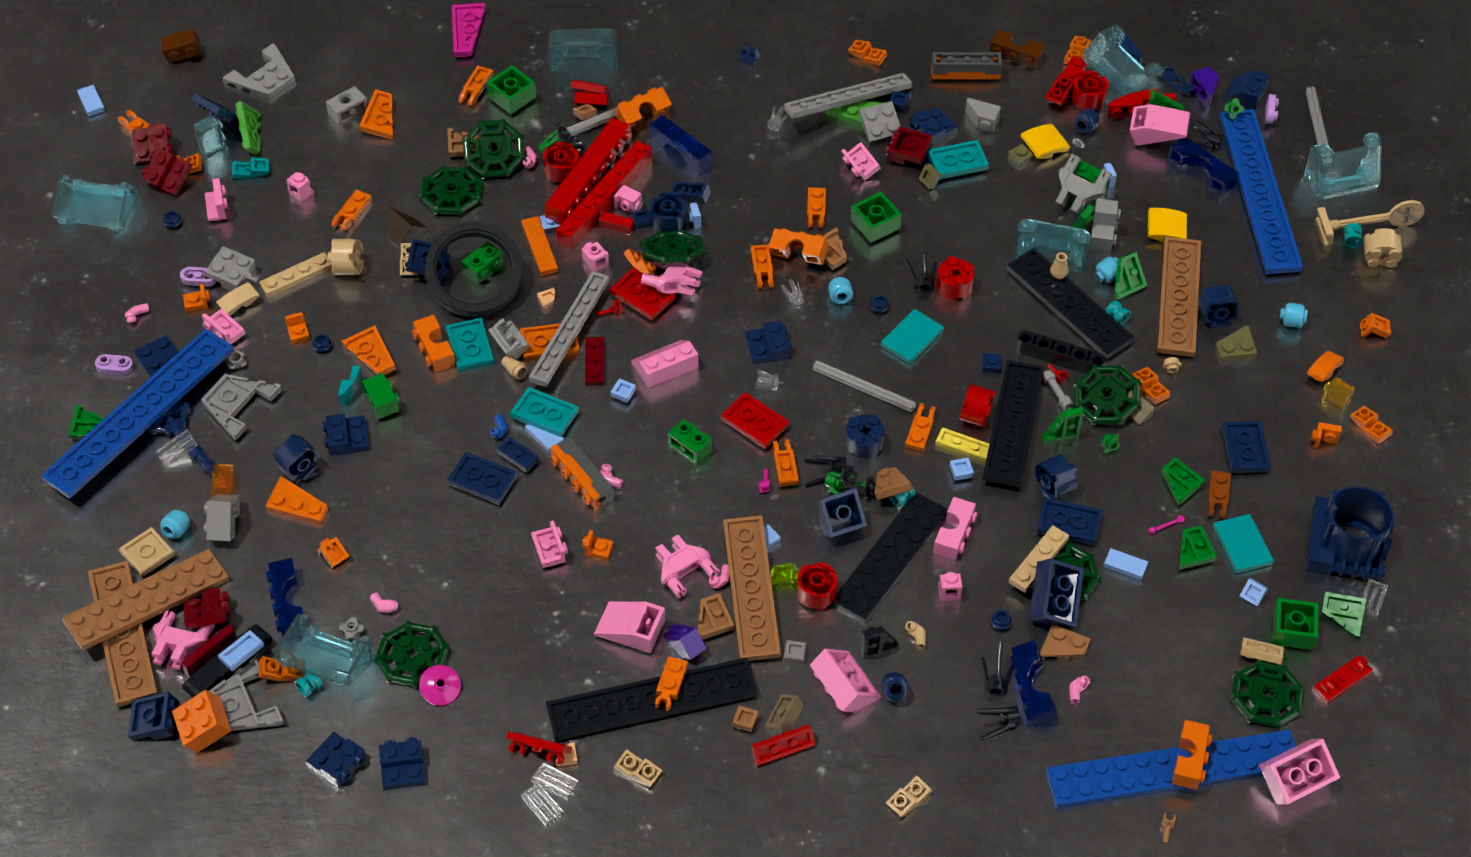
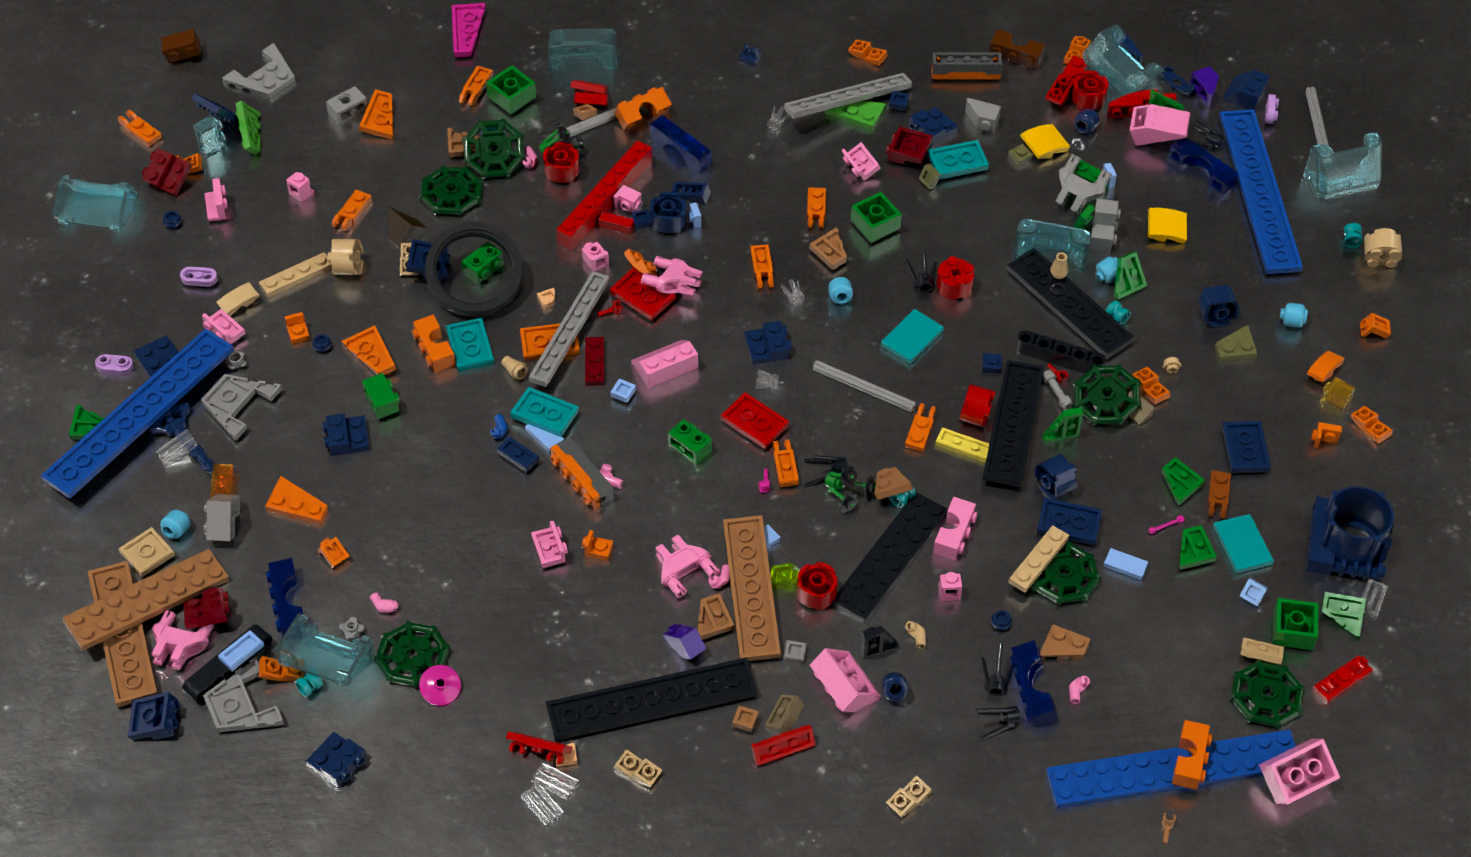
(90, 100): light blue tile -> none
(136, 310): bright pink arm -> none
(148, 140): dark red plate -> none
(196, 300): orange bracket -> none
(201, 721): orange brick -> none
(208, 650): dark red plate -> none
(231, 269): light grey plate -> none
(255, 168): teal slope -> none
(296, 457): dark blue brick -> none
(349, 387): teal slope -> none
(402, 764): dark blue plate -> none
(482, 478): dark blue plate -> none
(509, 338): light grey hinge -> none
(539, 246): orange tile -> none
(548, 225): light blue plate -> none
(588, 170): red brick -> none
(632, 624): bright pink slope -> none
(670, 681): orange plate -> none
(672, 247): dark green plate -> none
(785, 241): orange arch -> none
(841, 513): dark blue slope -> none
(865, 435): dark blue brick -> none
(879, 121): light grey plate -> none
(879, 303): dark blue plate -> none
(961, 469): light blue plate -> none
(1056, 593): dark blue slope -> none
(1110, 442): green plate -> none
(1179, 297): medium nougat plate -> none
(1229, 108): green plate -> none
(1401, 215): tan piece -> none

